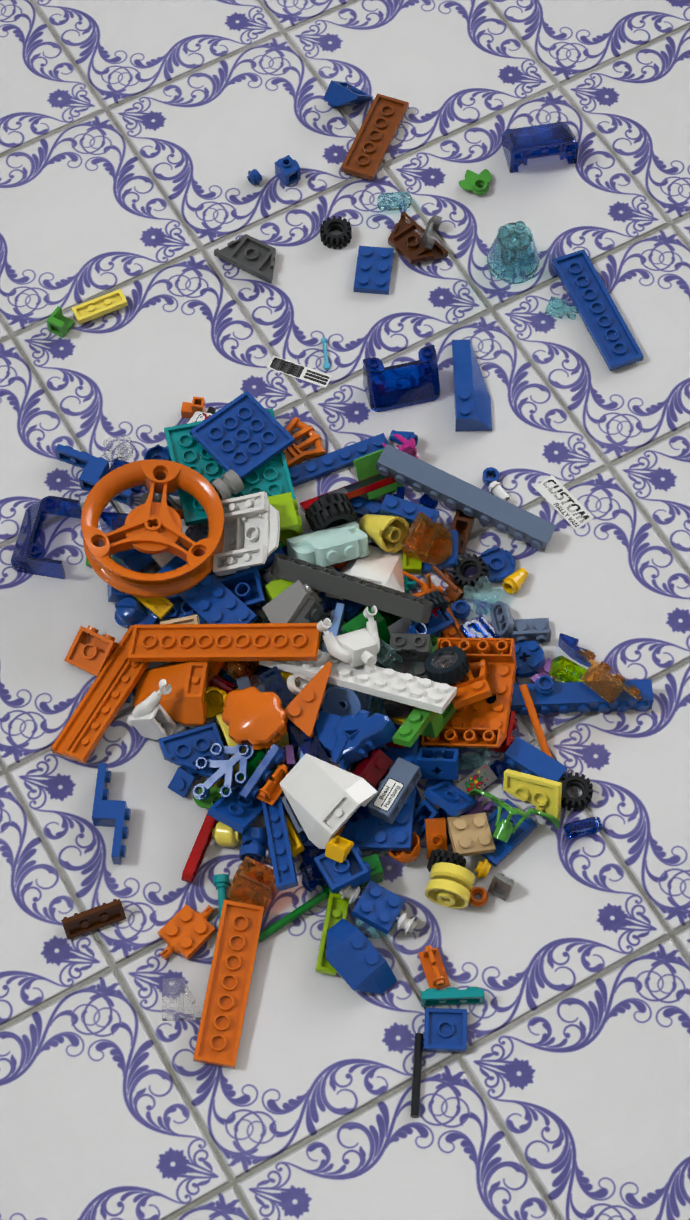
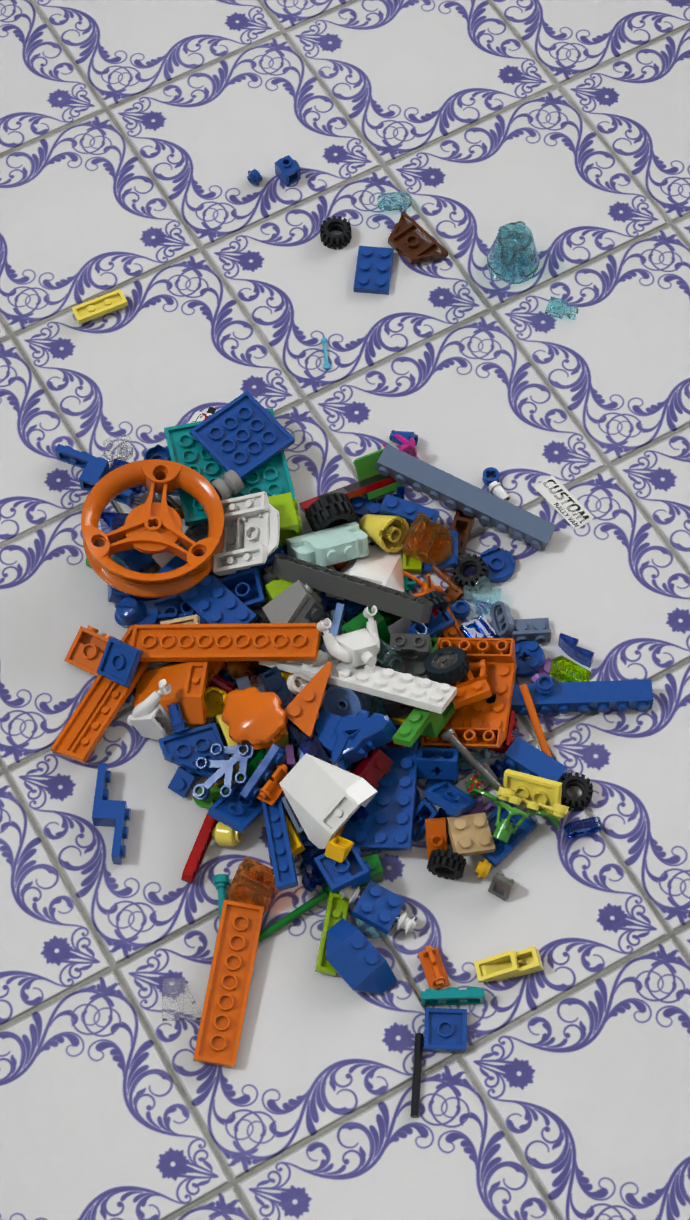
(28, 555): clear blue windscreen -> none
(58, 323): bright green panel -> none
(93, 919): reddish brown plate -> none
(119, 662): none -> blue tile
(158, 606): yellow plate -> none
(177, 718): none -> blue pin
(187, 932): orange plate -> none
(188, 409): orange piece -> none
(250, 256): dark grey wing -> none
(253, 844): blue wheel -> none
(293, 453): orange plate -> none
(299, 371): sticker -> none
(335, 460): blue plate -> none
(344, 94): blue slope -> none
(375, 137): dark orange plate -> none
(394, 790): sand blue brick -> none
(402, 383): clear blue windscreen -> none
(408, 856): orange hair -> none
(426, 501): clear blue plate -> none
(428, 239): flat silver bar -> none
(448, 735): none -> flat silver bar
(450, 885): light yellow wheel -> none
(471, 395): blue wedge -> none
(476, 183): bright green plate -> none
(481, 892): orange plate -> none
(509, 965): none -> light yellow slope
(513, 582): yellow cone -> none
(538, 142): clear blue windscreen -> none
(556, 809): none -> light yellow plant
(597, 310): blue plate -> none
(603, 681): clear orange bracket -> none

